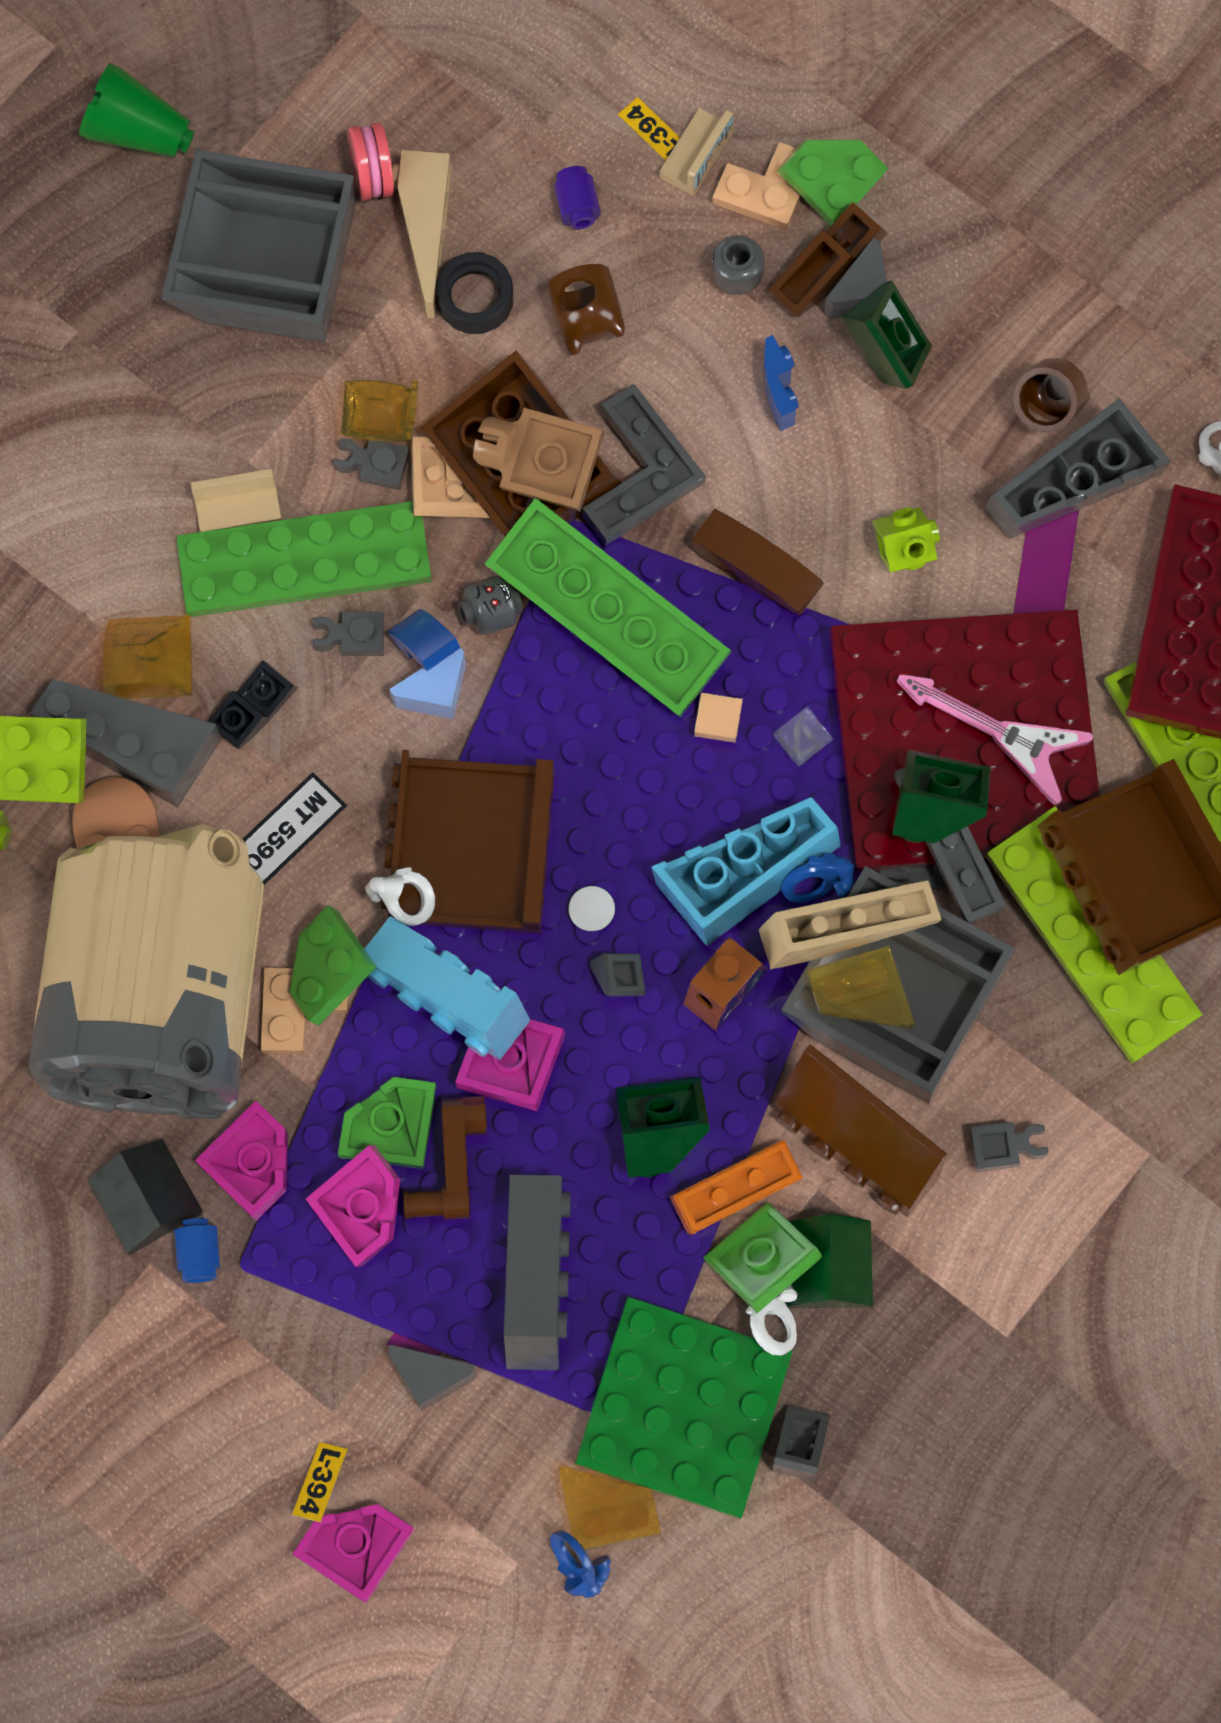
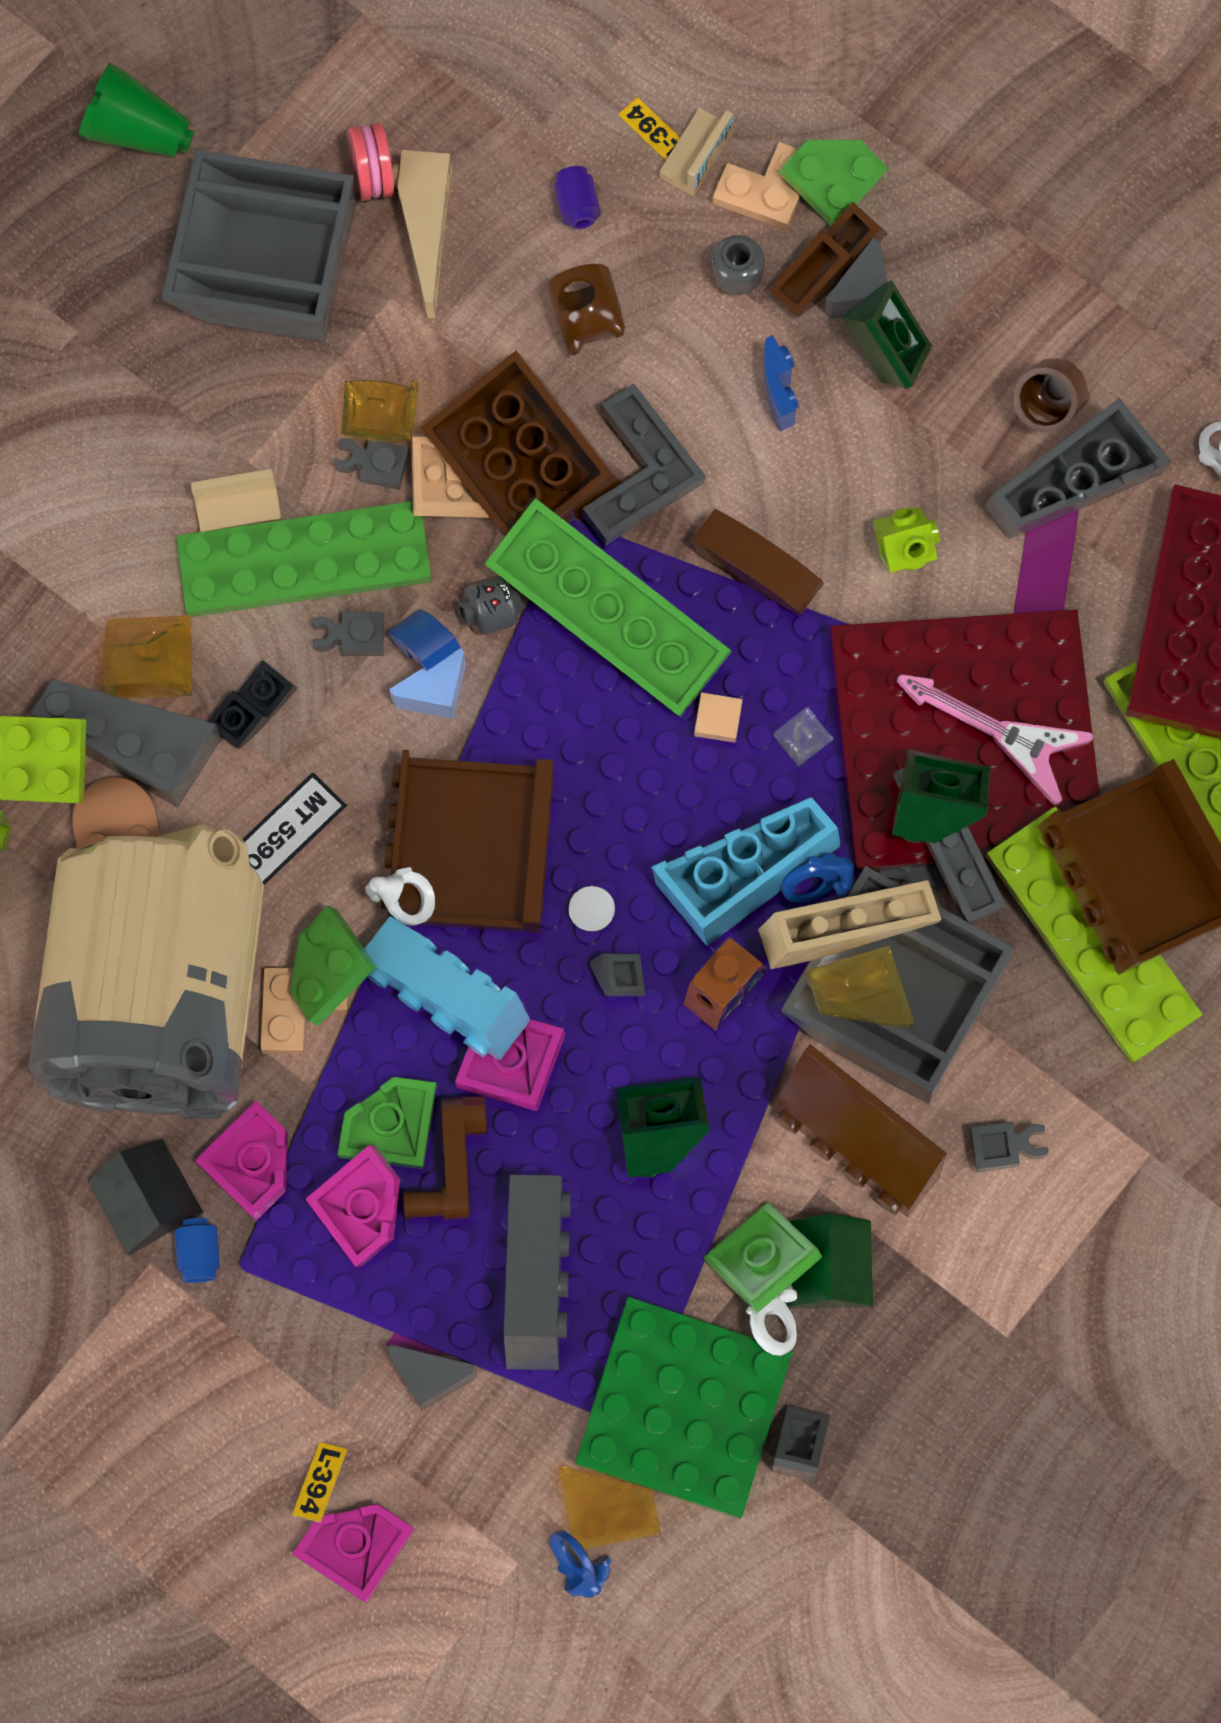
(475, 264): black tyre -> none
(541, 456): medium nougat plate -> none
(736, 1187): orange tile -> none

